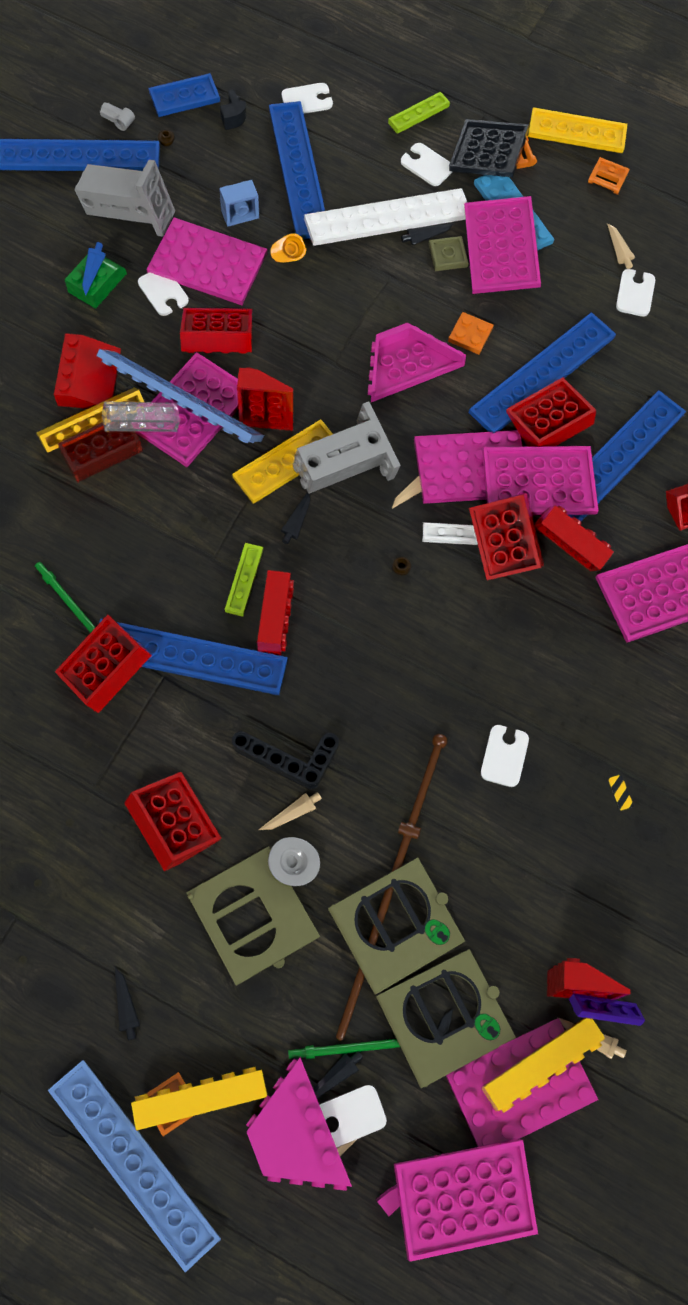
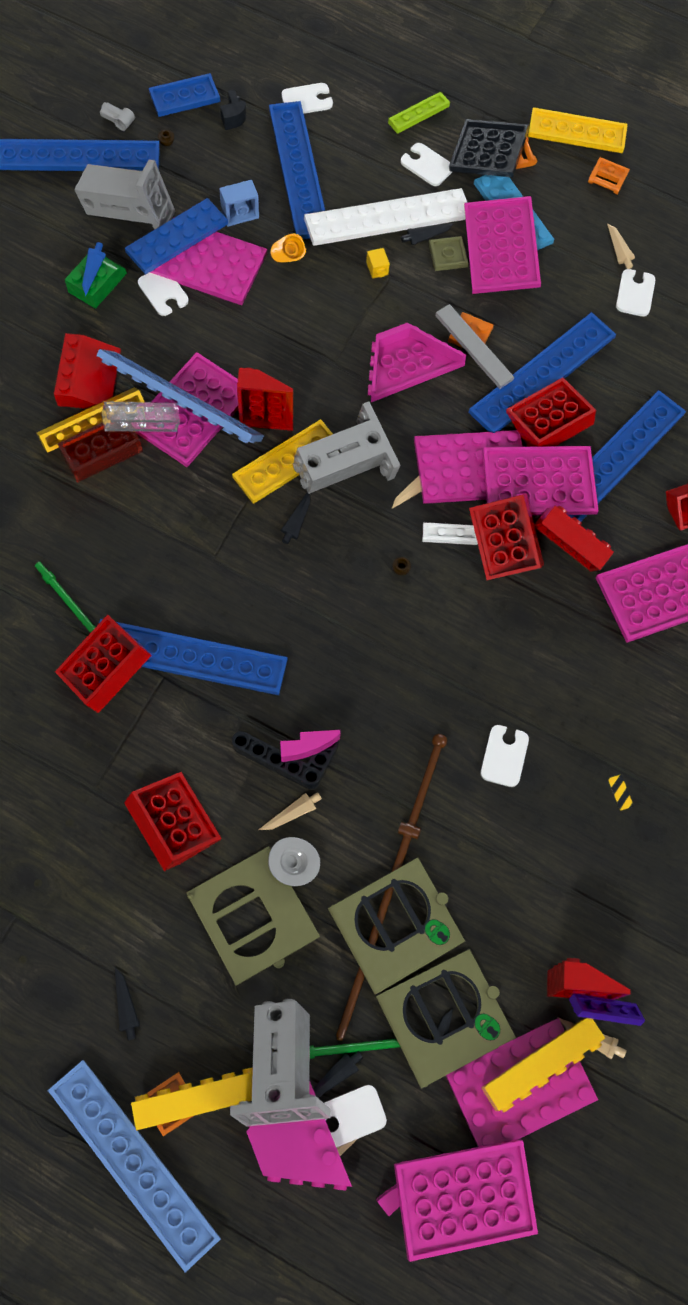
(176, 236): none -> blue plate
(216, 330): red slope -> none
(244, 579): lime plate -> none
(275, 613): red brick -> none
(280, 1068): none -> light grey brick
(308, 745): none -> dark pink slope
(377, 263): none -> yellow brick
(474, 346): none -> light grey tile

